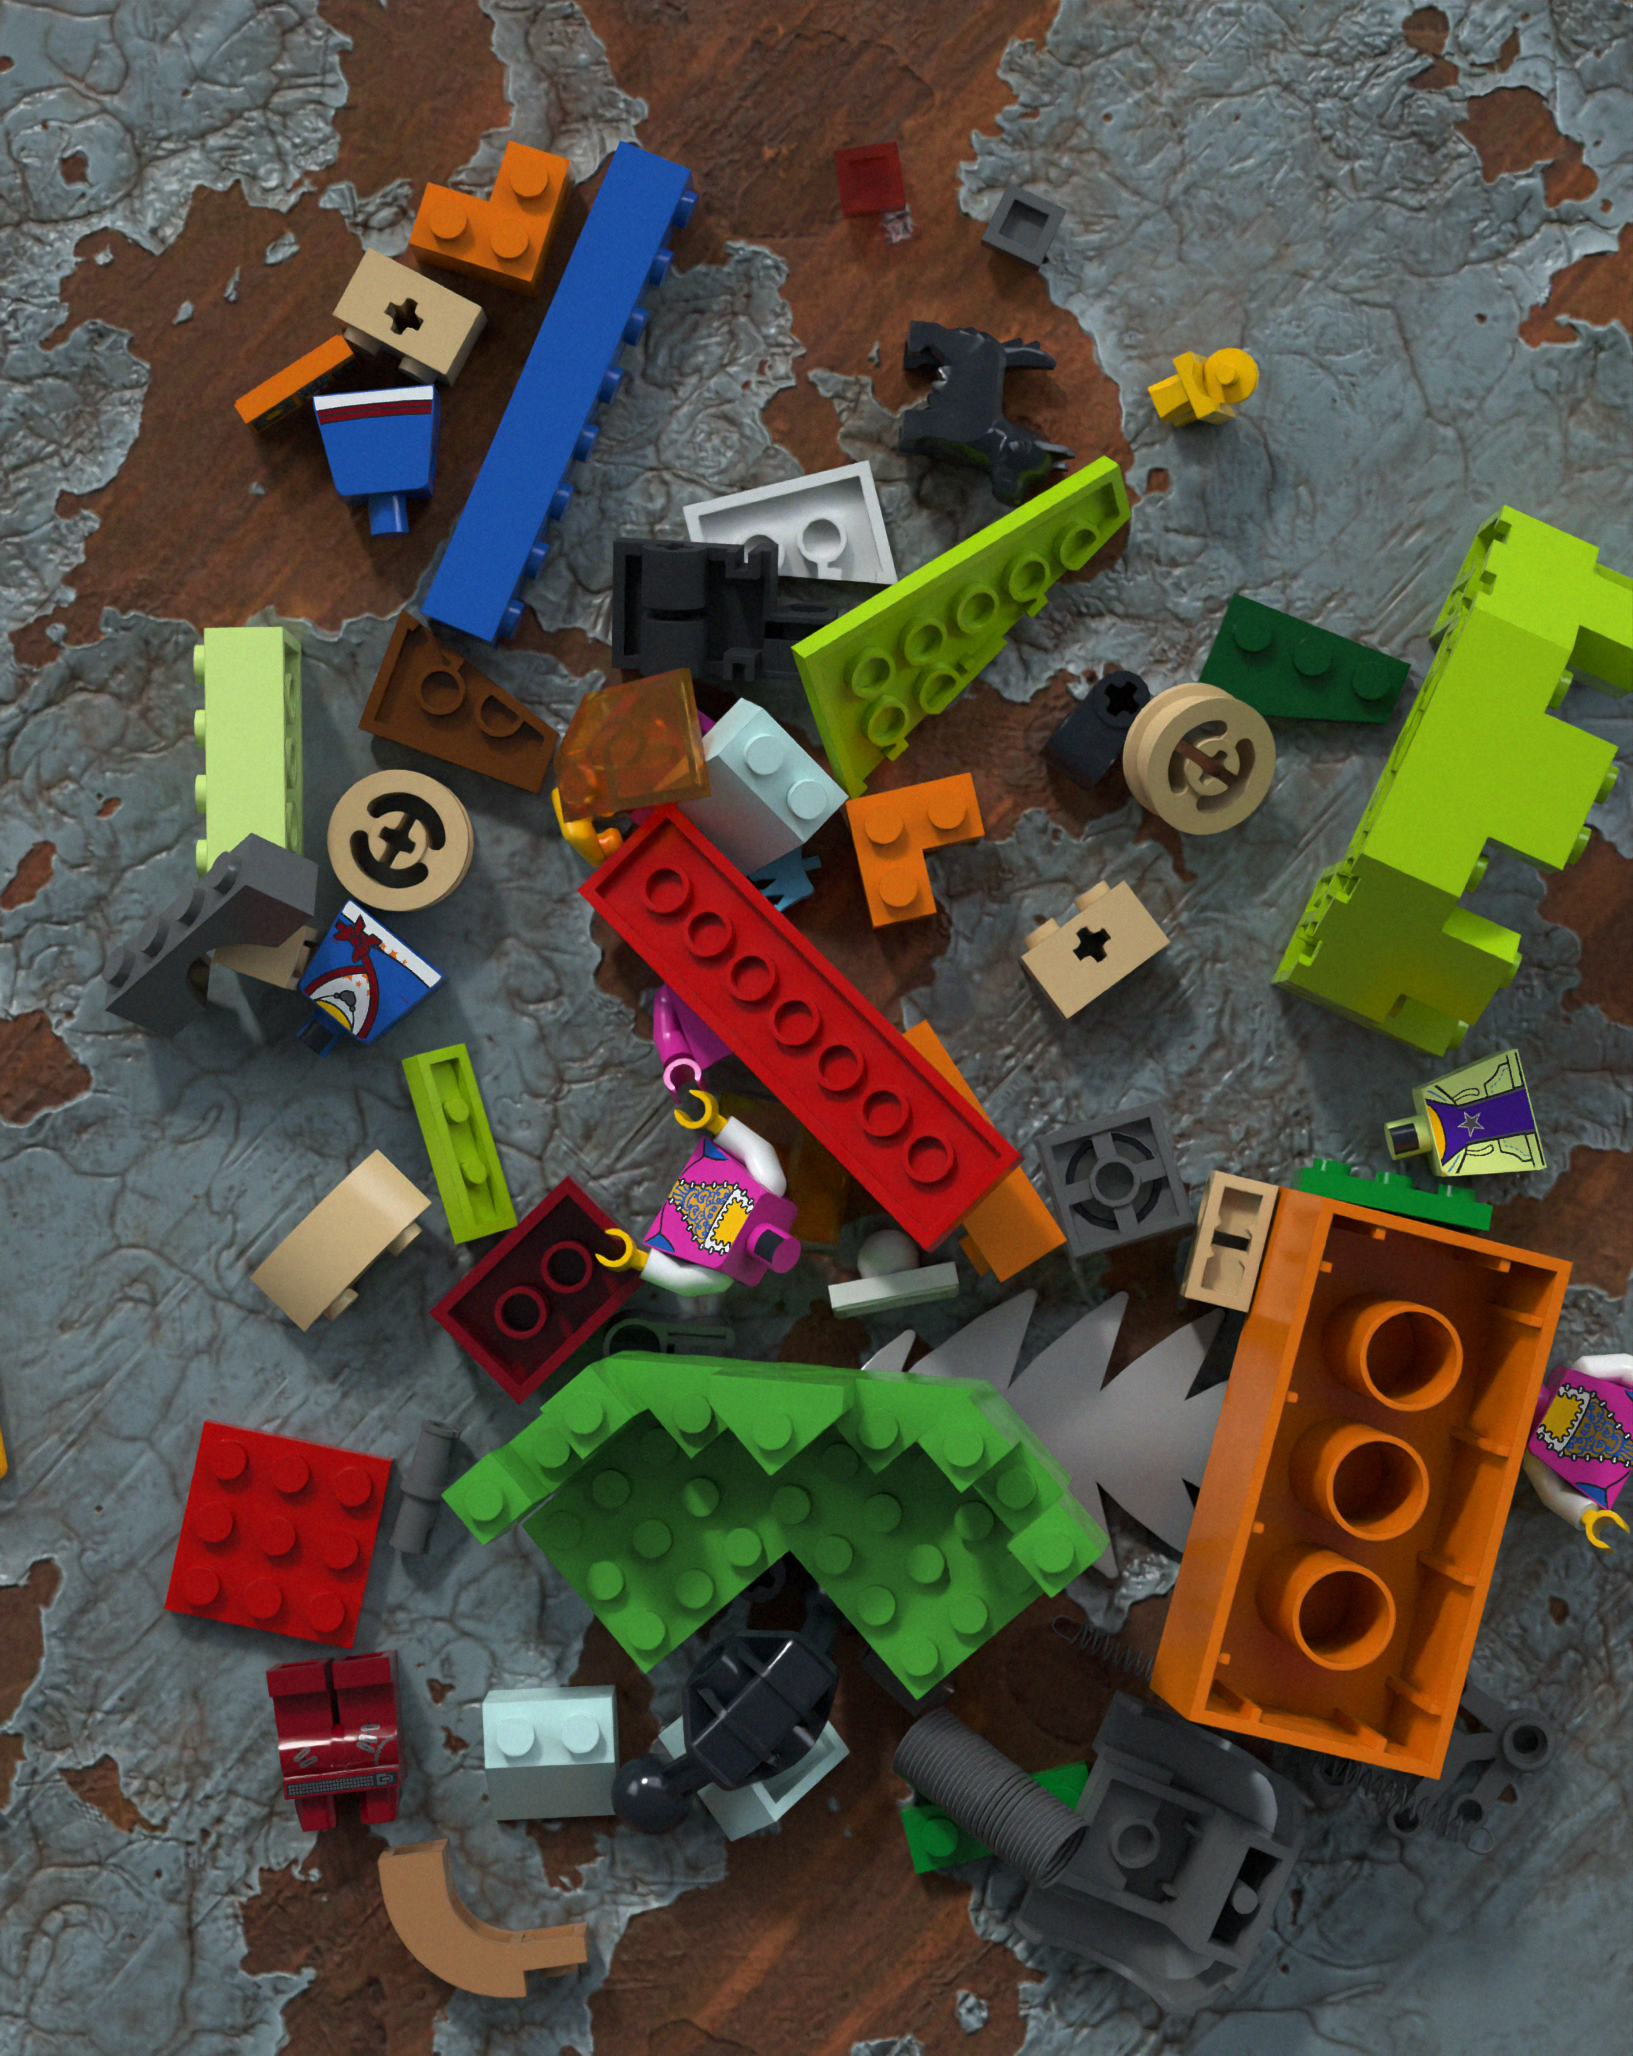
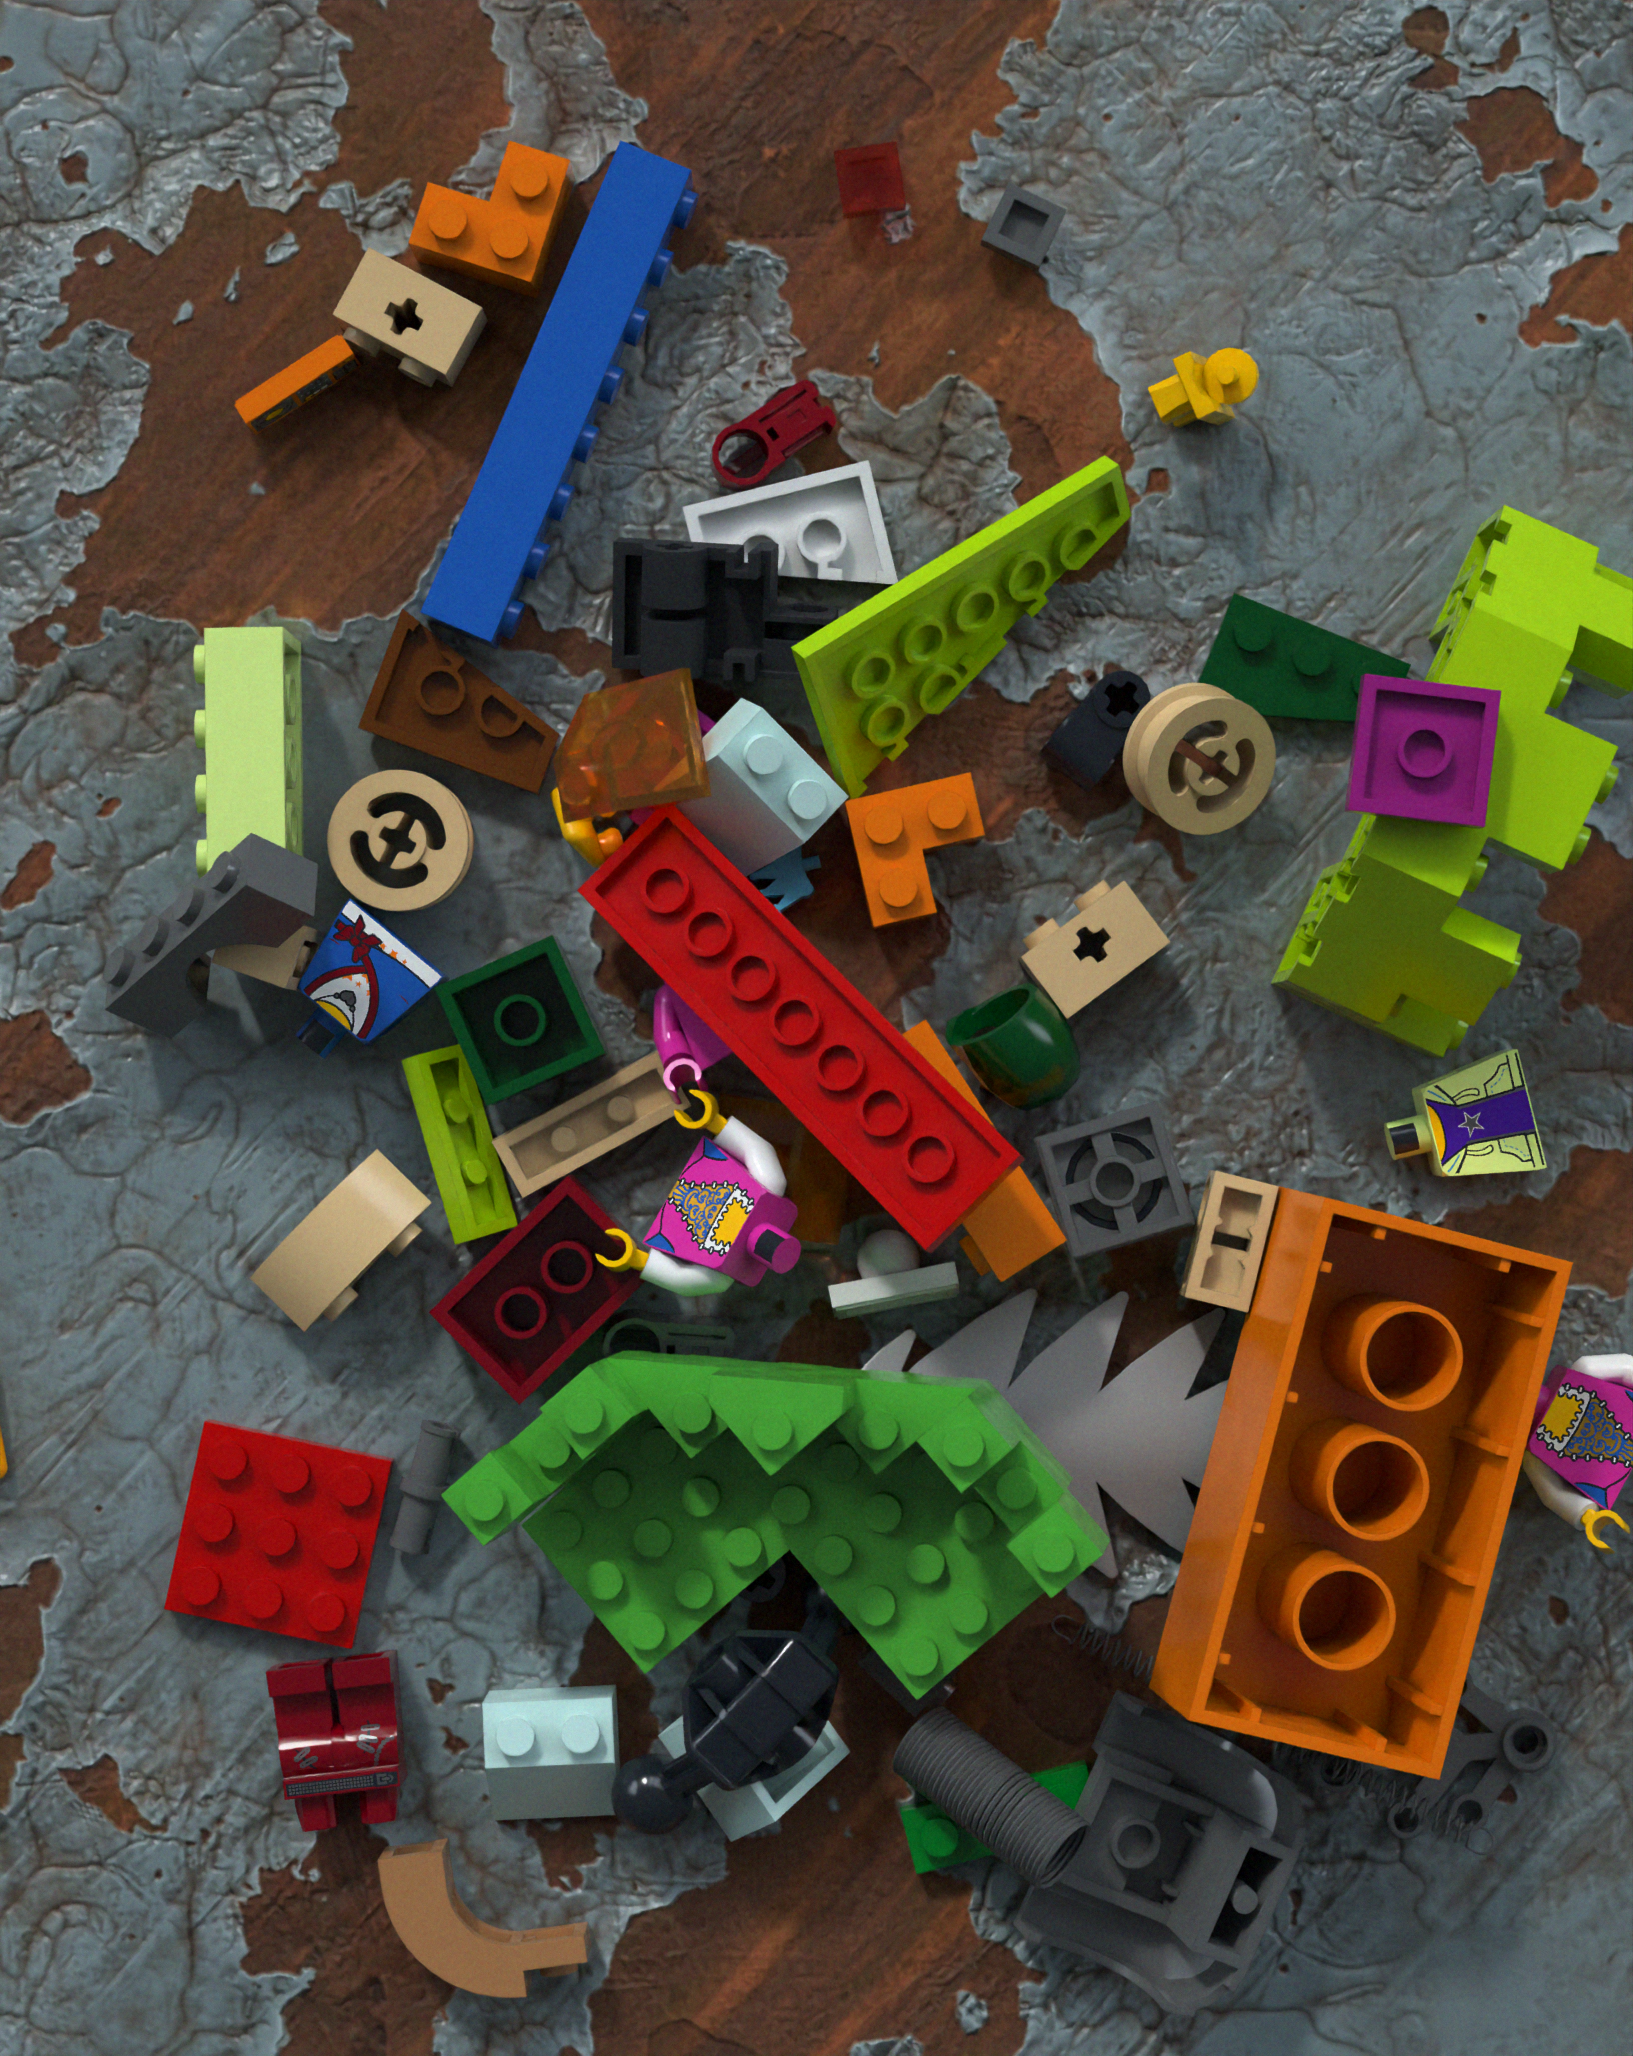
(382, 450): blue torso -> none
(521, 1020): none -> dark green brick
(588, 1124): none -> tan plate
(780, 431): none -> dark red piece
(966, 409): black animal -> none
(1028, 1055): none -> dark green piece
(1395, 1195): green plate -> none
(1422, 751): none -> magenta plate

